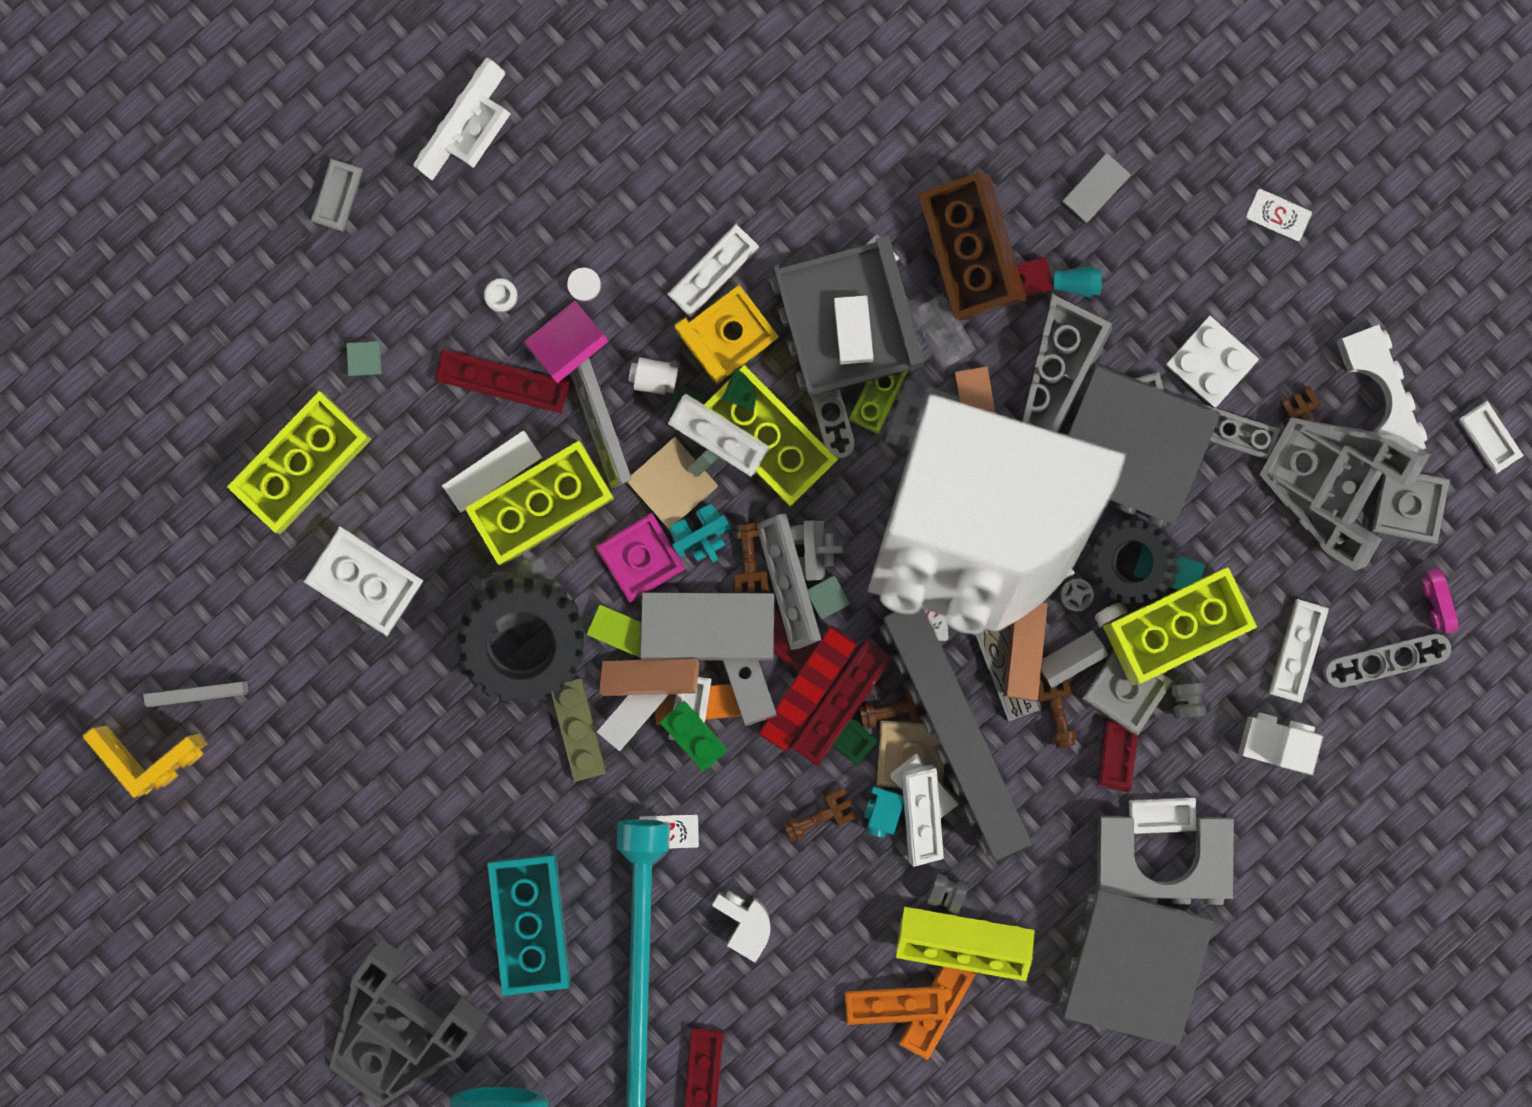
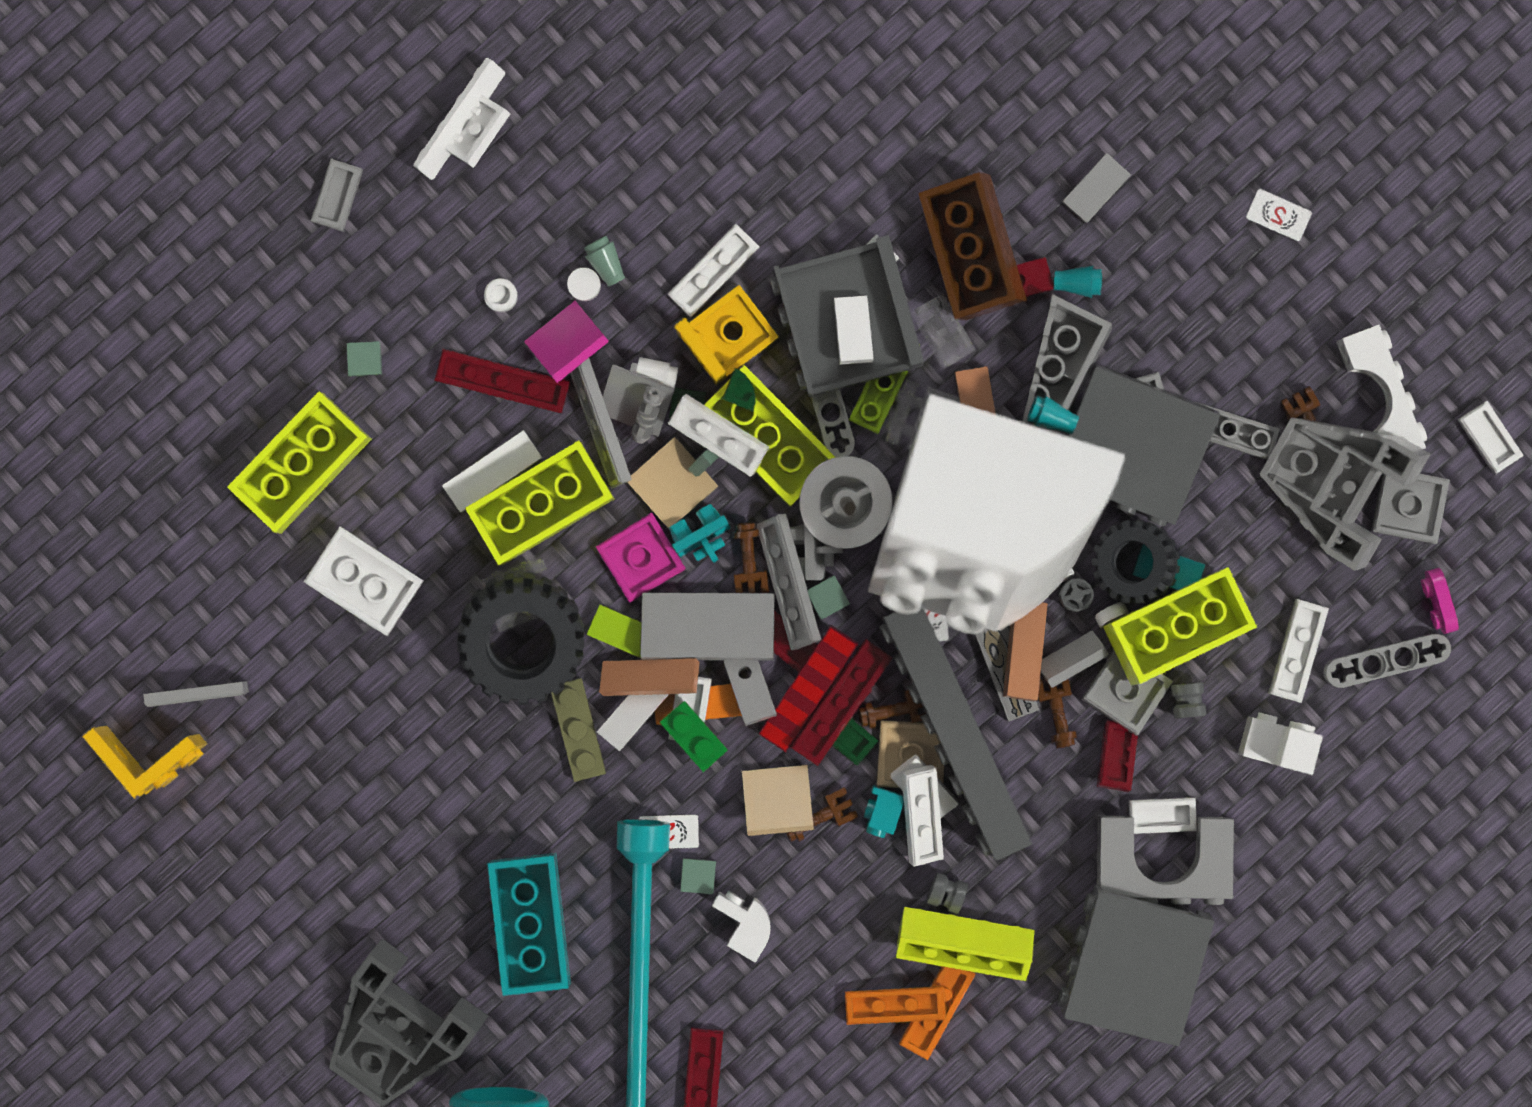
(604, 259): none -> sand green cone
(637, 402): none -> light grey hinge
(698, 876): none -> sand green tile
(777, 800): none -> tan tile
(845, 502): none -> white piece
(1050, 415): none -> teal cone
(1211, 362): white plate -> none

